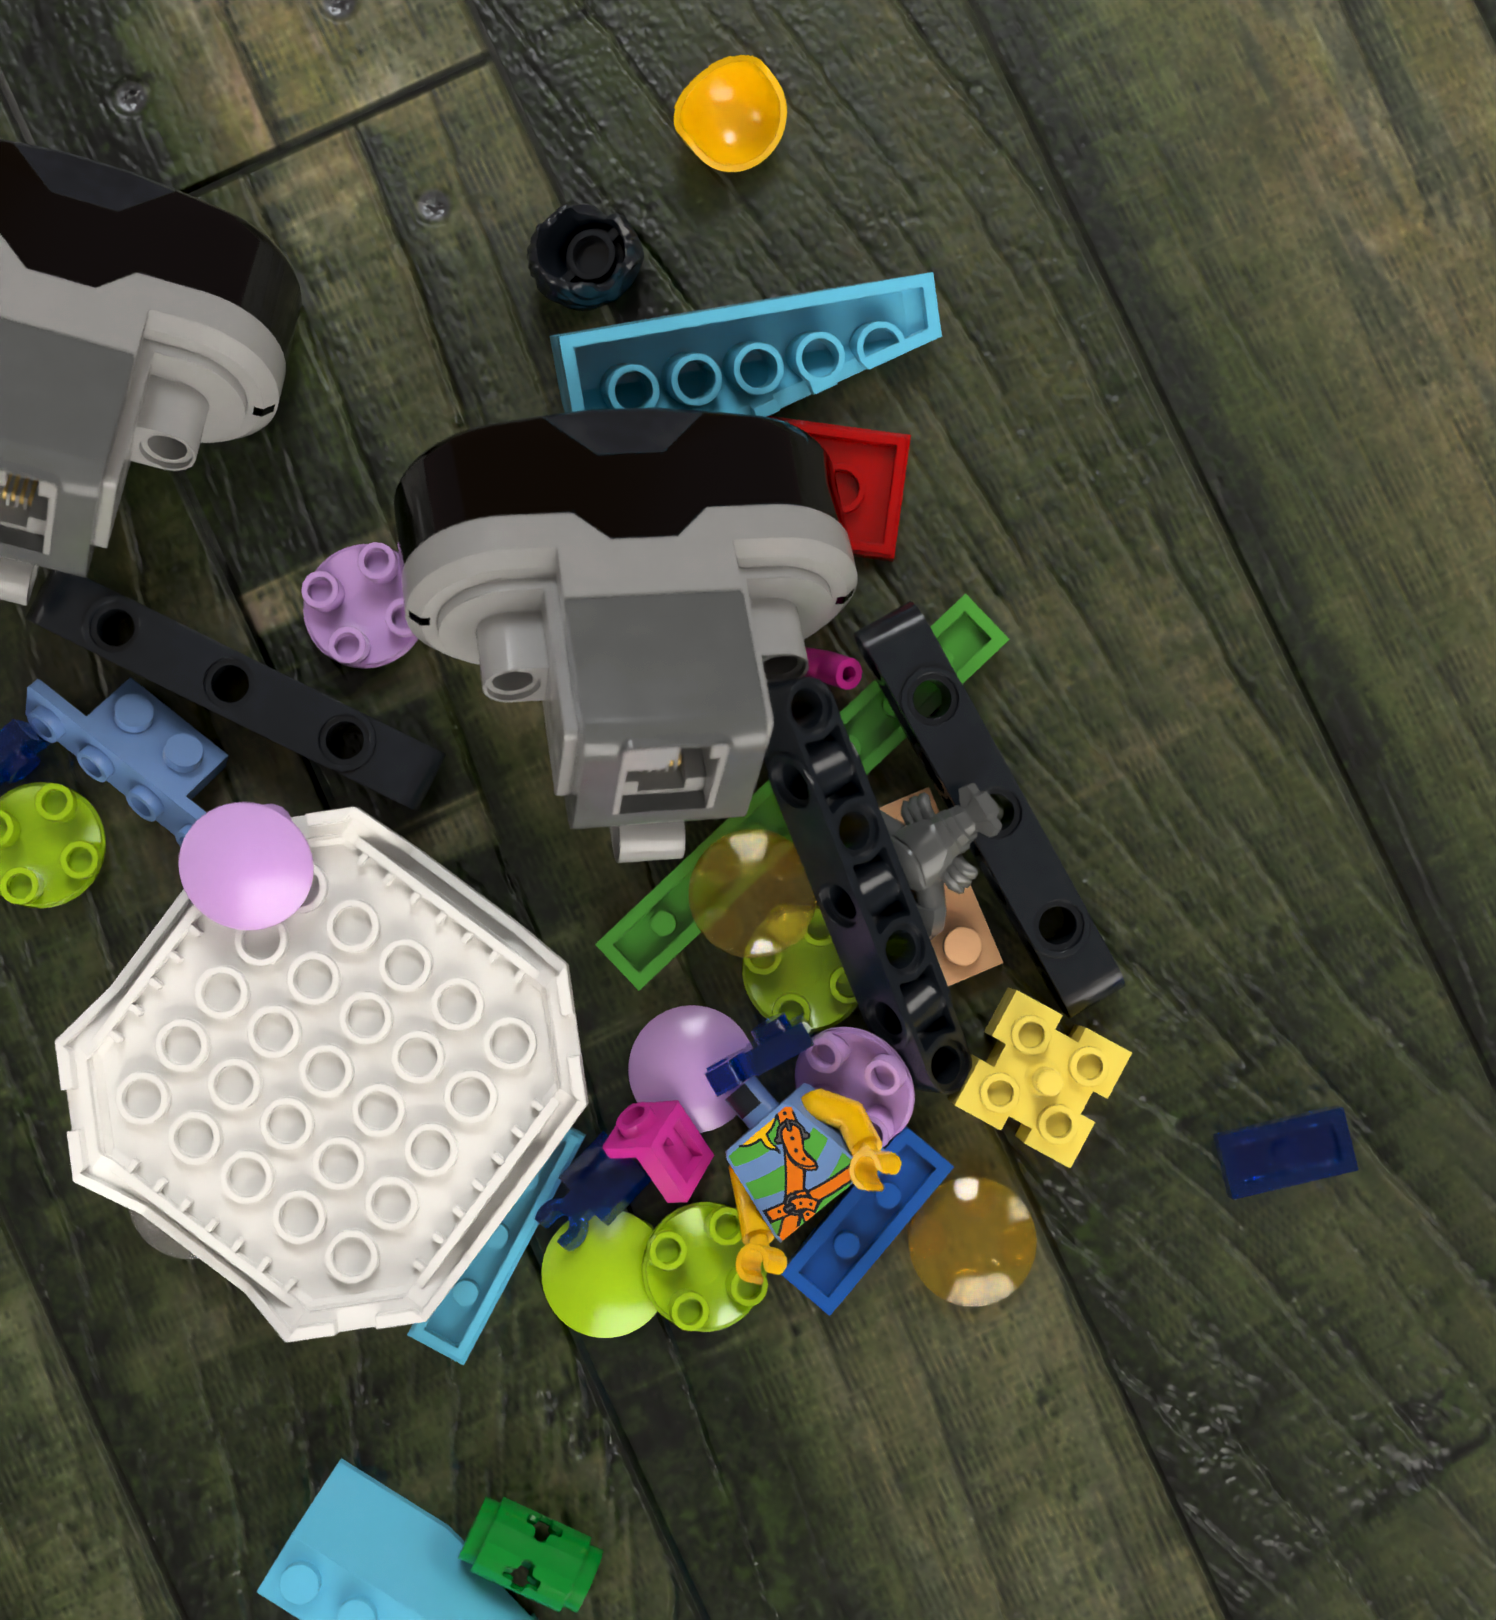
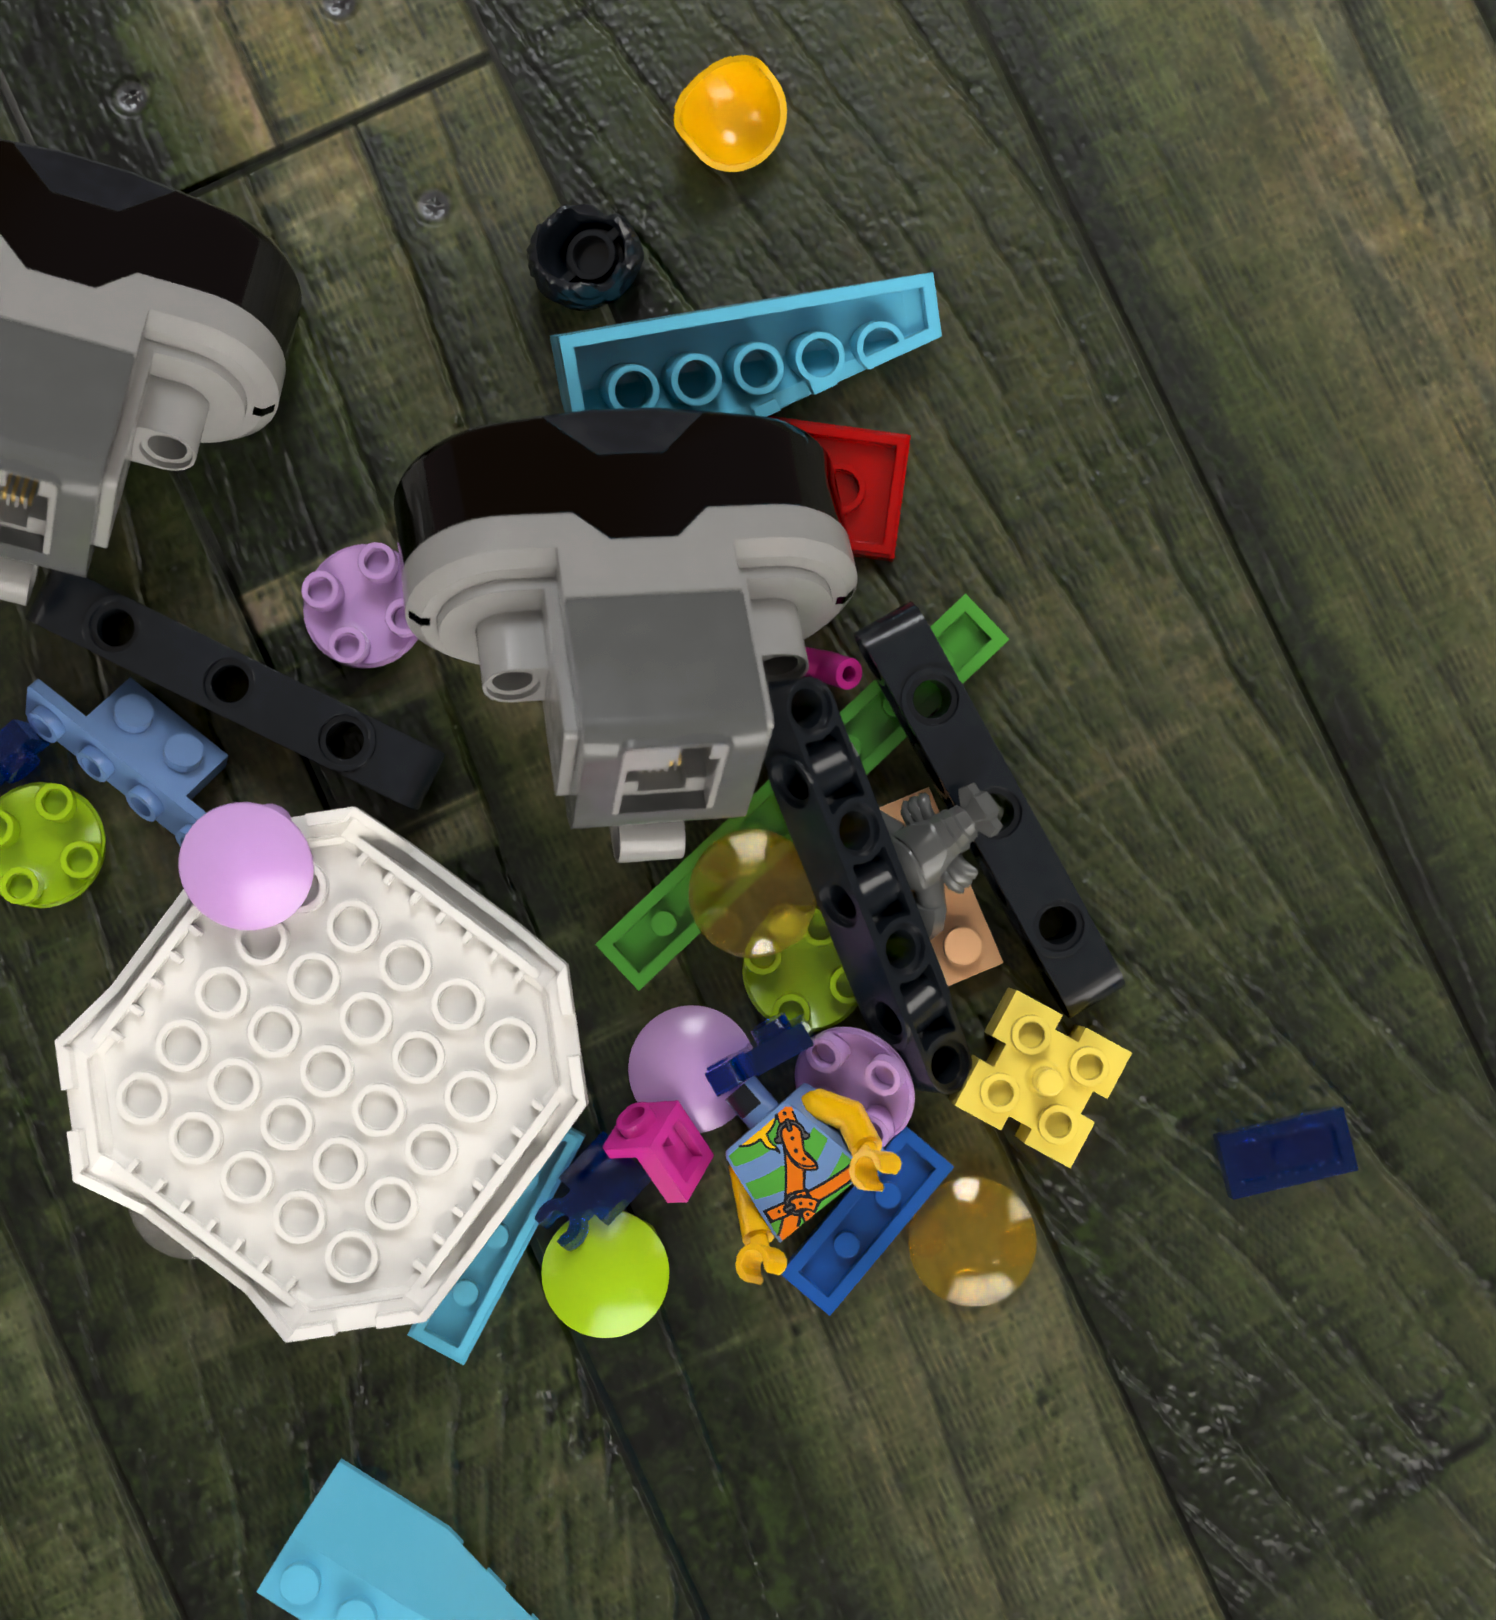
(557, 1567): green piece -> none
(693, 1268): lime dish -> none

